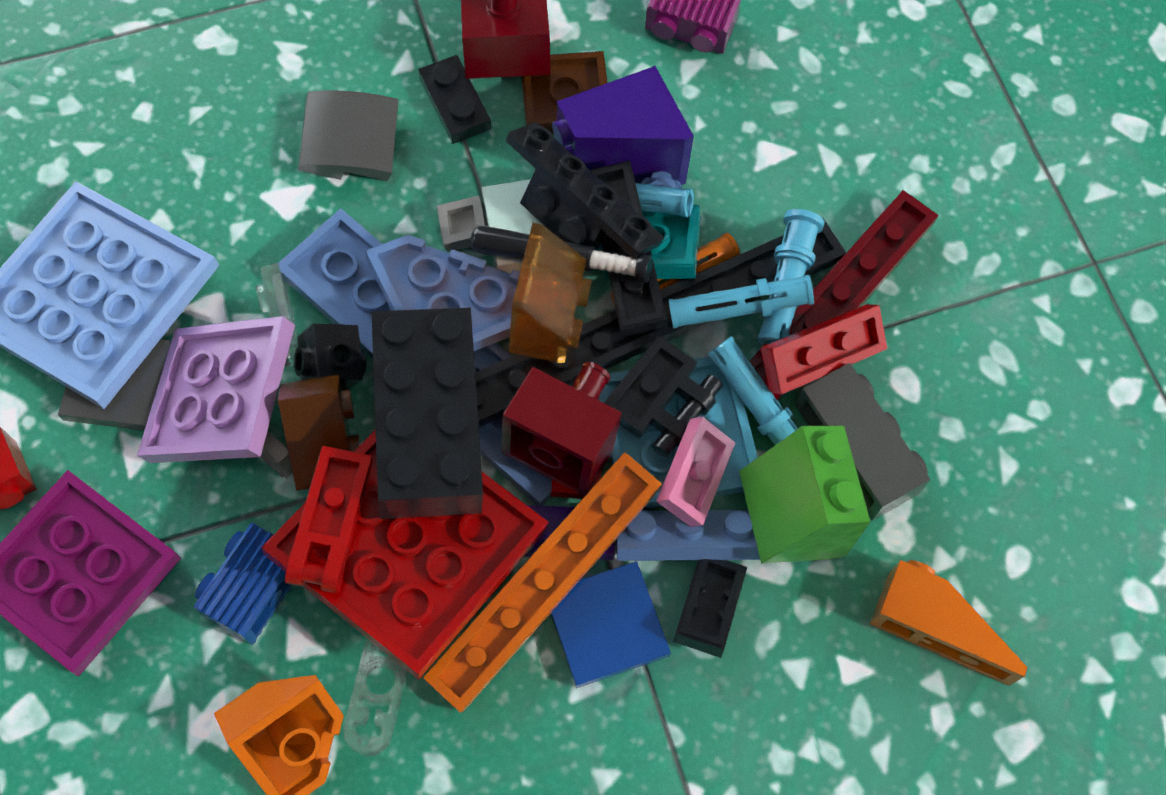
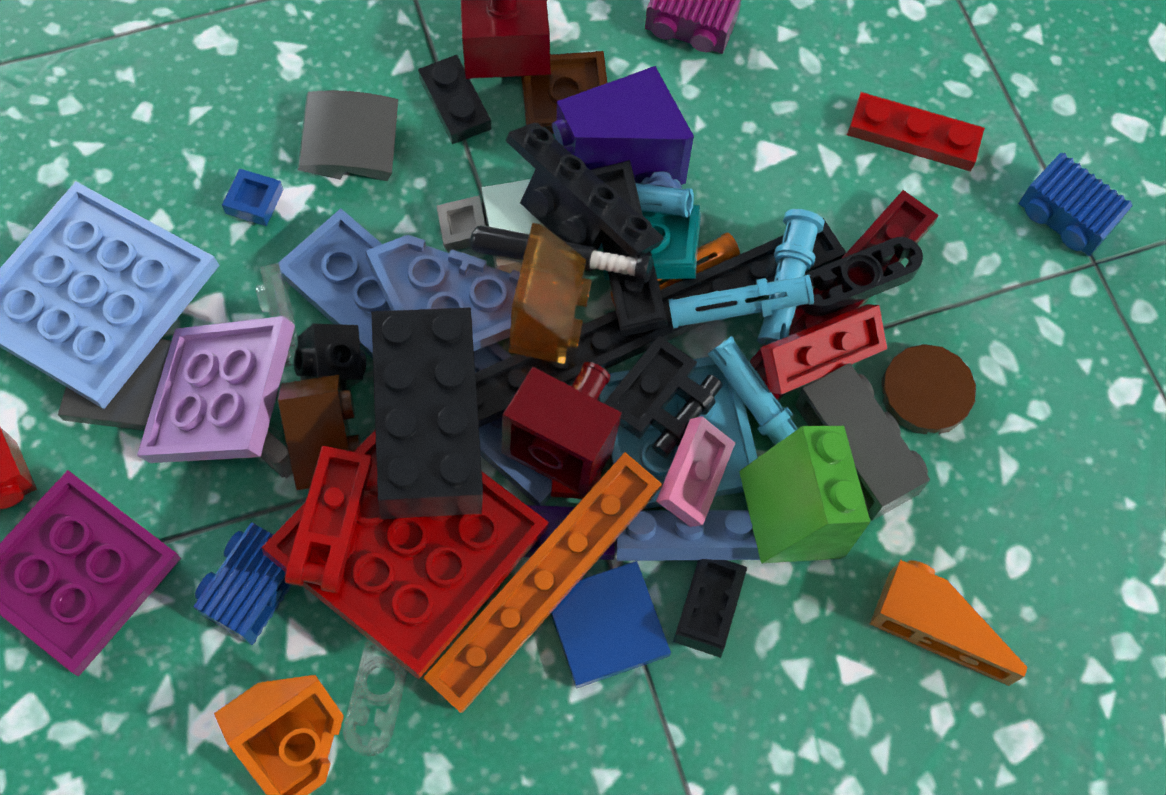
(252, 197): none -> blue plate
(872, 260): none -> black beam
(916, 131): none -> red plate
(928, 389): none -> reddish brown tile
(1074, 204): none -> blue brick

